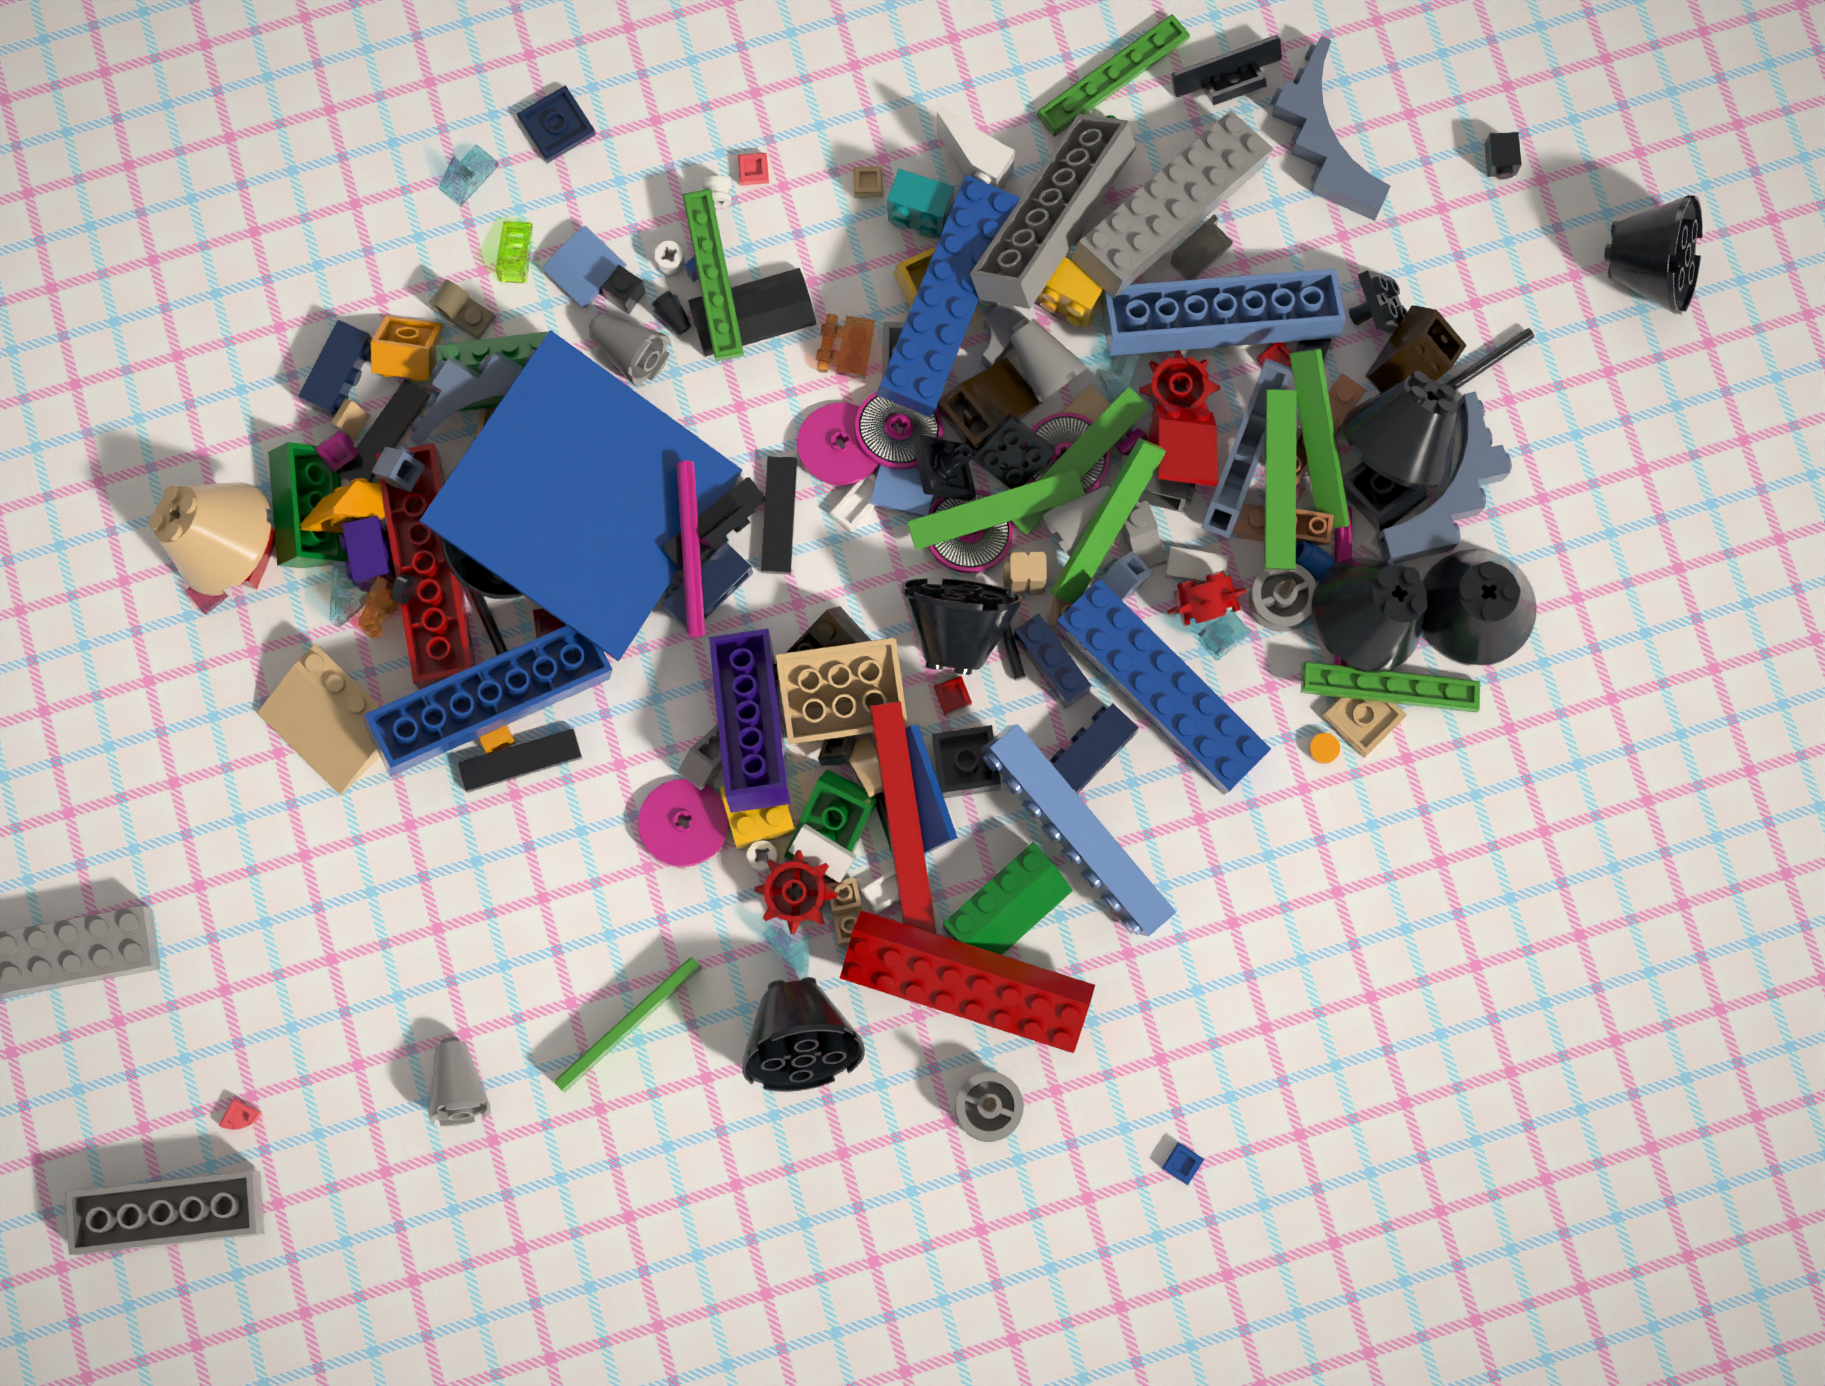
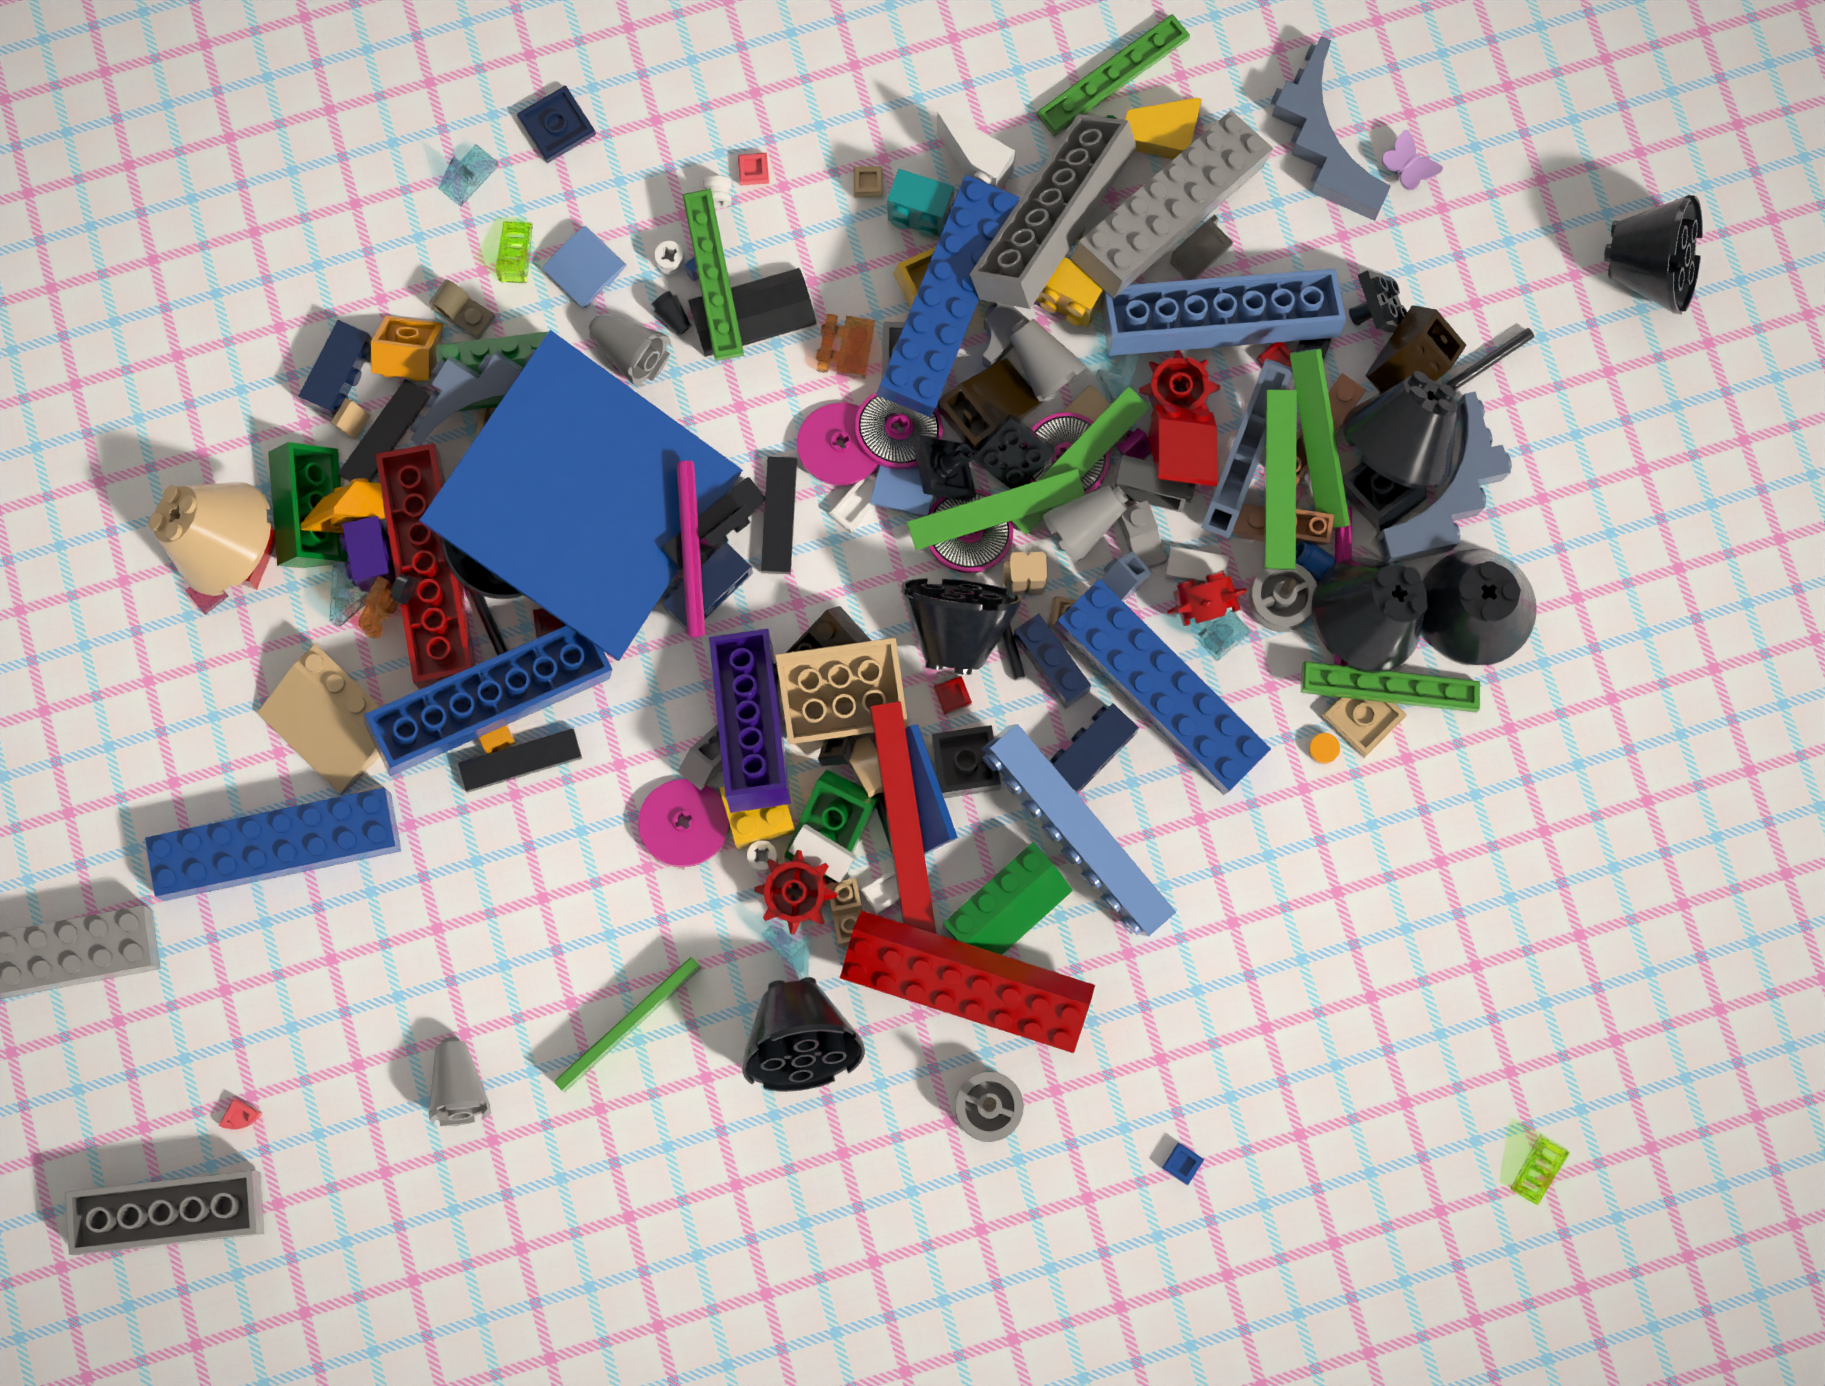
(273, 844): none -> blue brick
(337, 450): magenta tile -> none
(398, 468): sand blue brick -> none
(623, 289): black brick -> none
(1108, 521): bright green tile -> none
(1165, 127): none -> yellow slope
(1229, 73): black bracket -> none
(1408, 164): none -> lavender animal
(1503, 155): black brick -> none
(1549, 1175): none -> clear neon green slope

